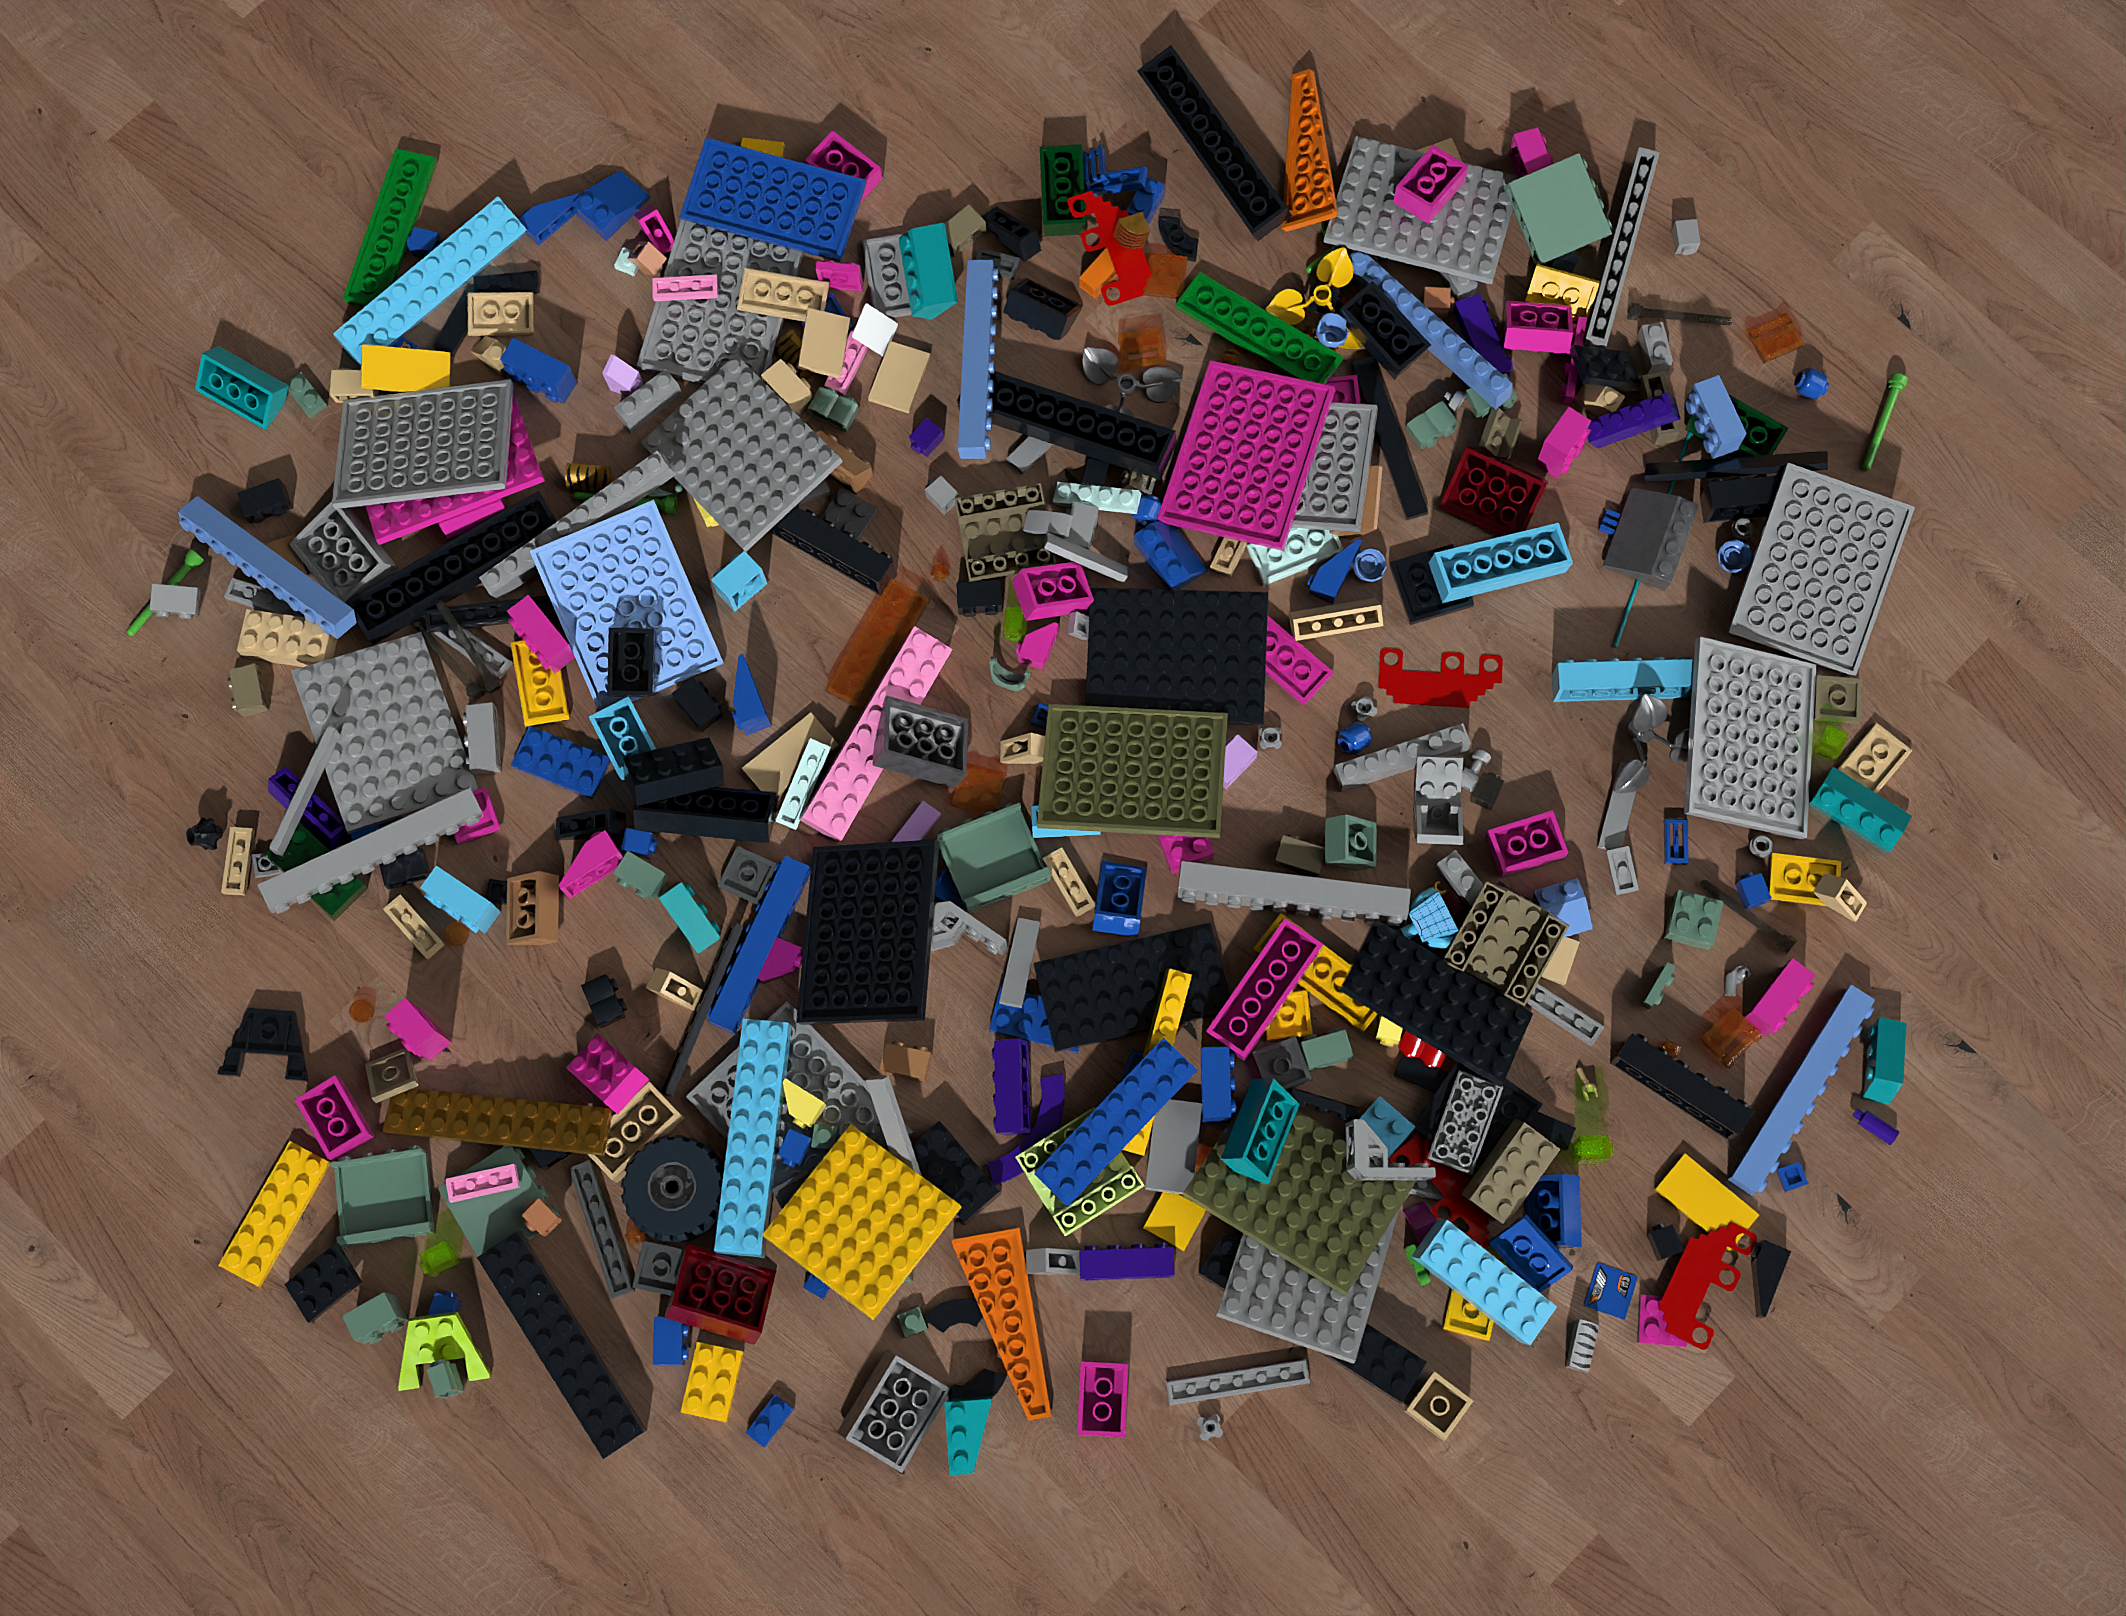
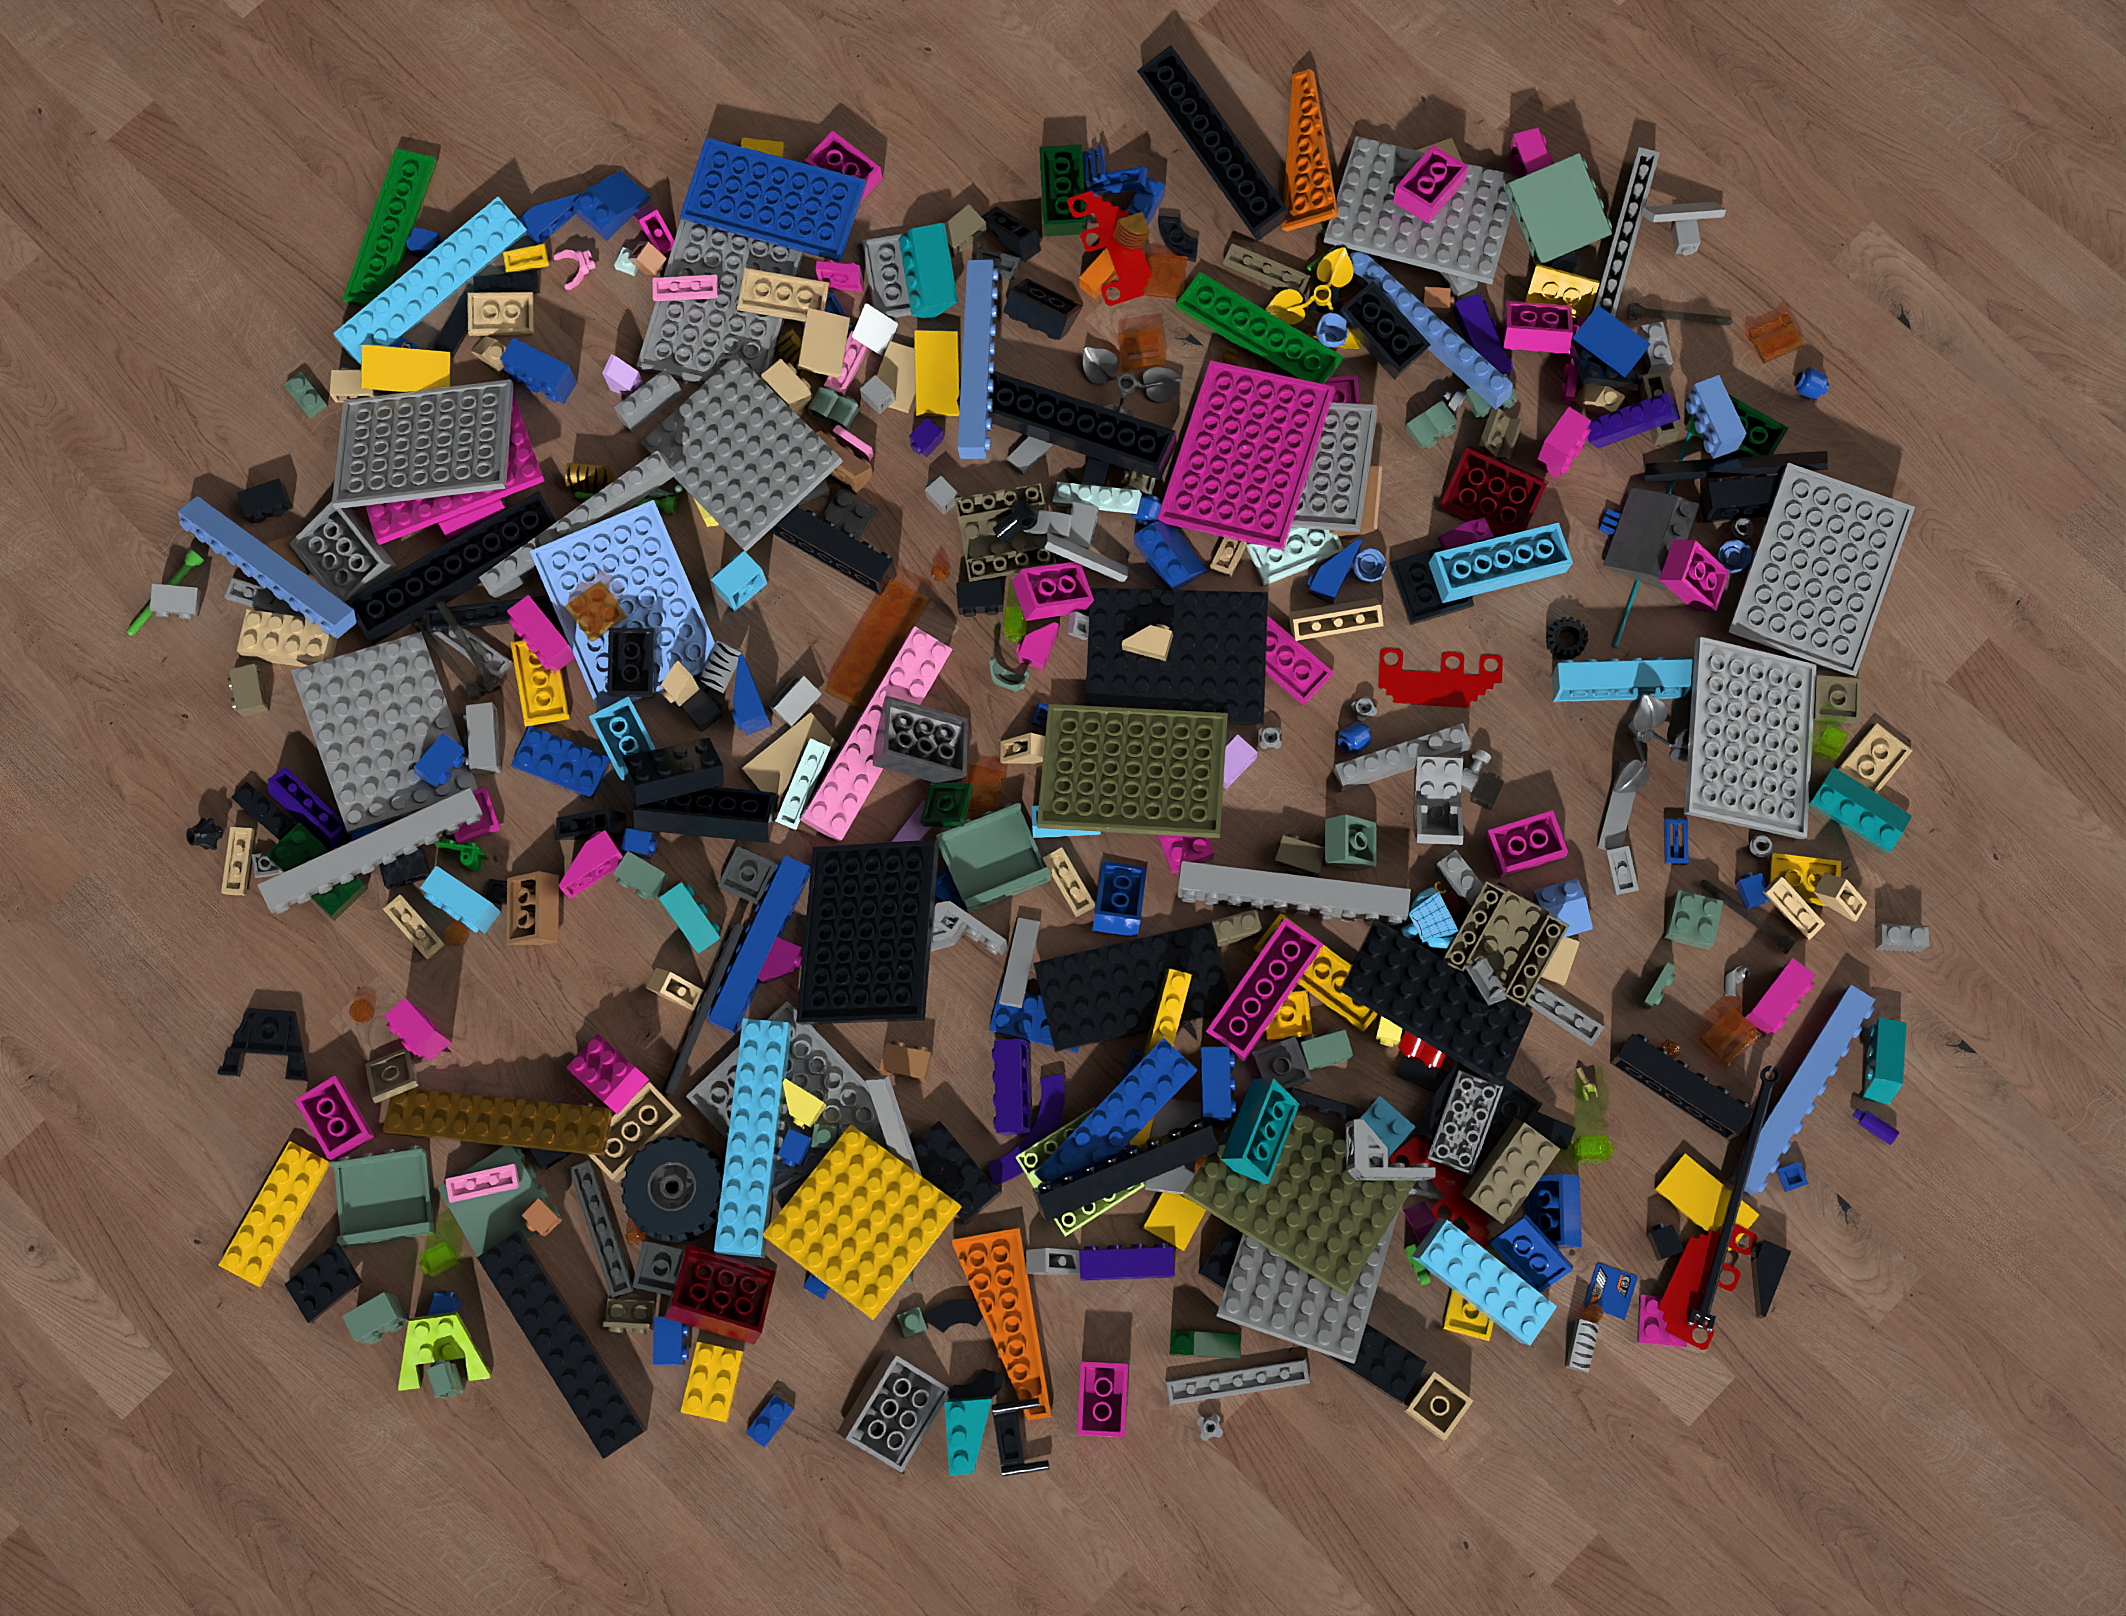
(240, 387): teal slope -> none
(263, 811): none -> black plate
(304, 791): light grey tile -> none
(440, 761): none -> blue brick
(469, 853): none -> green hinge
(526, 258): none -> yellow plate
(583, 259): none -> bright pink helmet
(596, 611): none -> clear orange plate
(604, 1001): black brick -> none
(629, 1315): none -> dark tan bracket
(679, 684): none -> tan slope
(720, 666): none -> light grey brick
(794, 699): none -> light grey brick
(853, 443): none -> bright pink tile
(877, 394): none -> light grey brick
(936, 373): none -> yellow tile
(947, 804): none -> dark green plate
(1010, 1439): none -> black plate
(1020, 519): none -> black piece
(1125, 1169): none -> black brick
(1150, 642): none -> tan slope
(1205, 1344): none -> dark green slope
(1236, 928): none -> dark tan brick
(1265, 269): none -> dark tan plate
(1390, 439): black tile -> none
(1466, 534): none -> magenta slope
(1485, 981): none -> light grey hinge
(1573, 627): none -> black tyre
(1596, 1307): none -> clear orange hinge
(1611, 341): none -> blue tile
(1680, 212): none -> light grey tile
(1694, 575): none -> dark pink brick
(1729, 1220): none -> black hinge
(1793, 907): none -> tan plate
(1896, 384): bright green piece -> none
(1901, 937): none -> light grey brick

